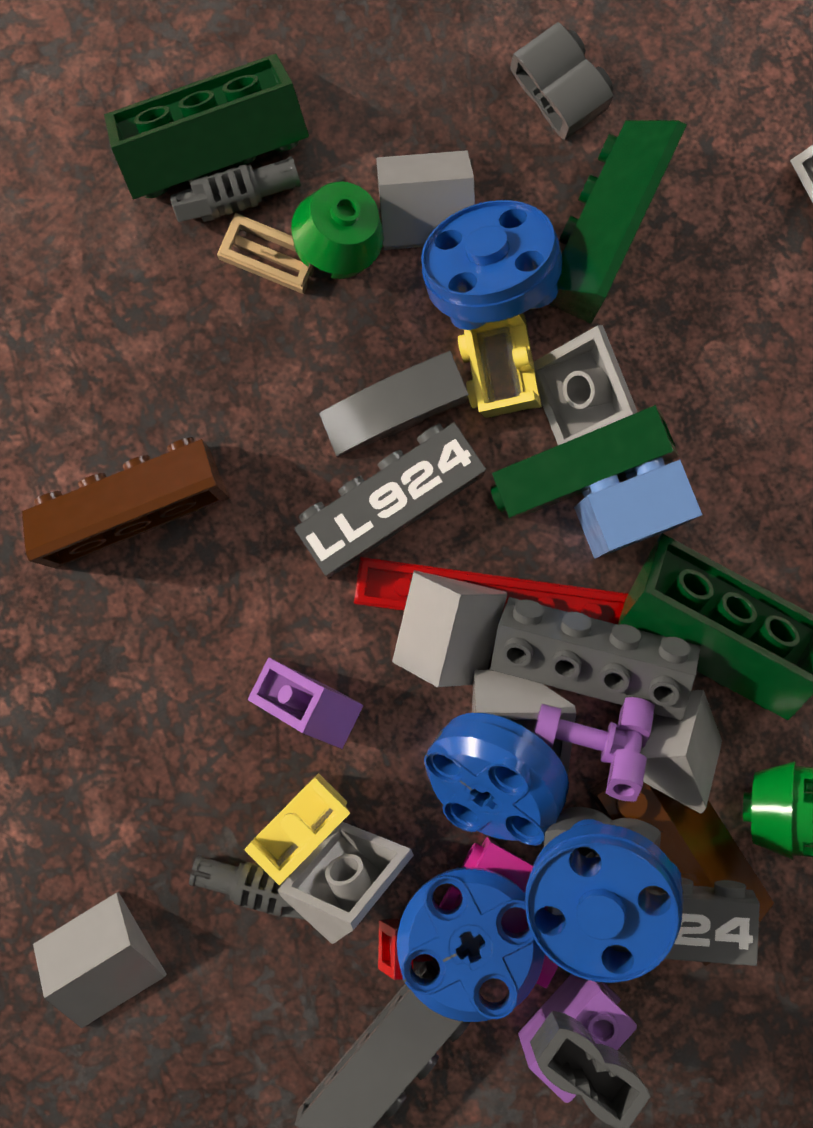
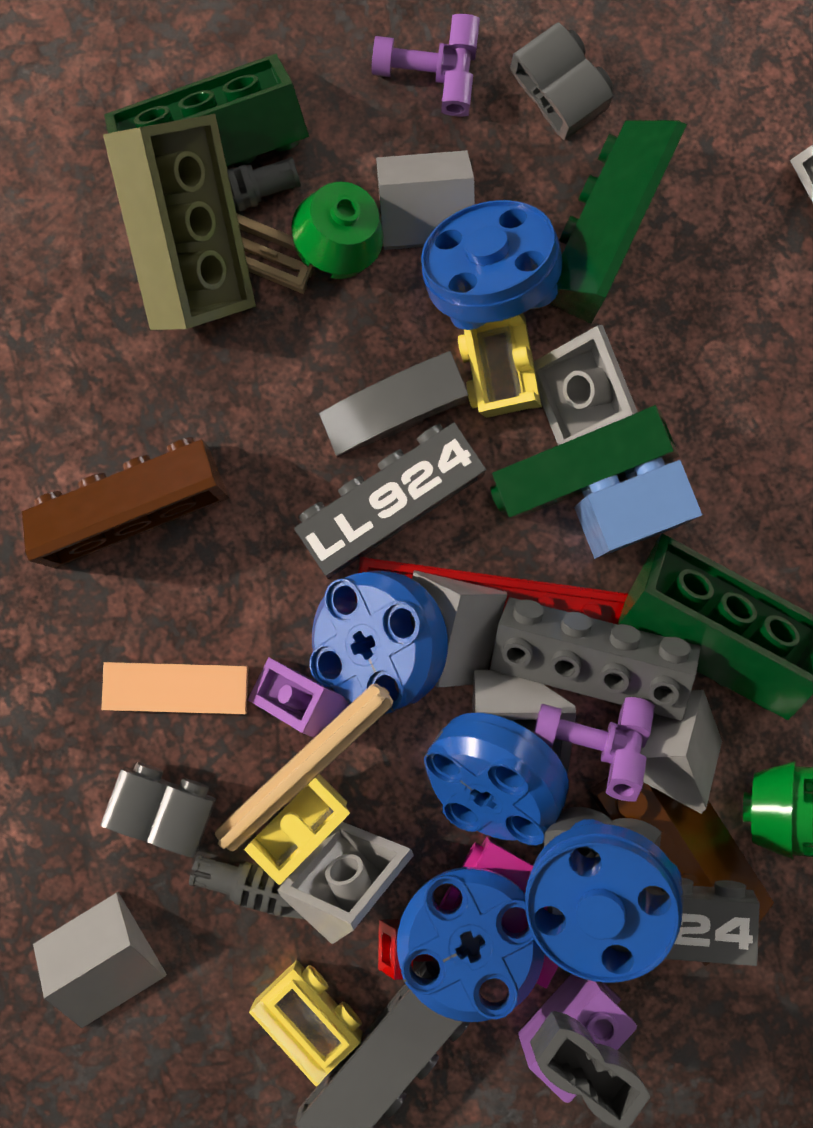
(159, 810): none -> dark grey brick
(175, 688): none -> light nougat tile
(180, 222): none -> olive slope
(304, 767): none -> tan axle
(307, 1021): none -> light yellow window
(378, 638): none -> blue piece
(450, 63): none -> medium lavender bar

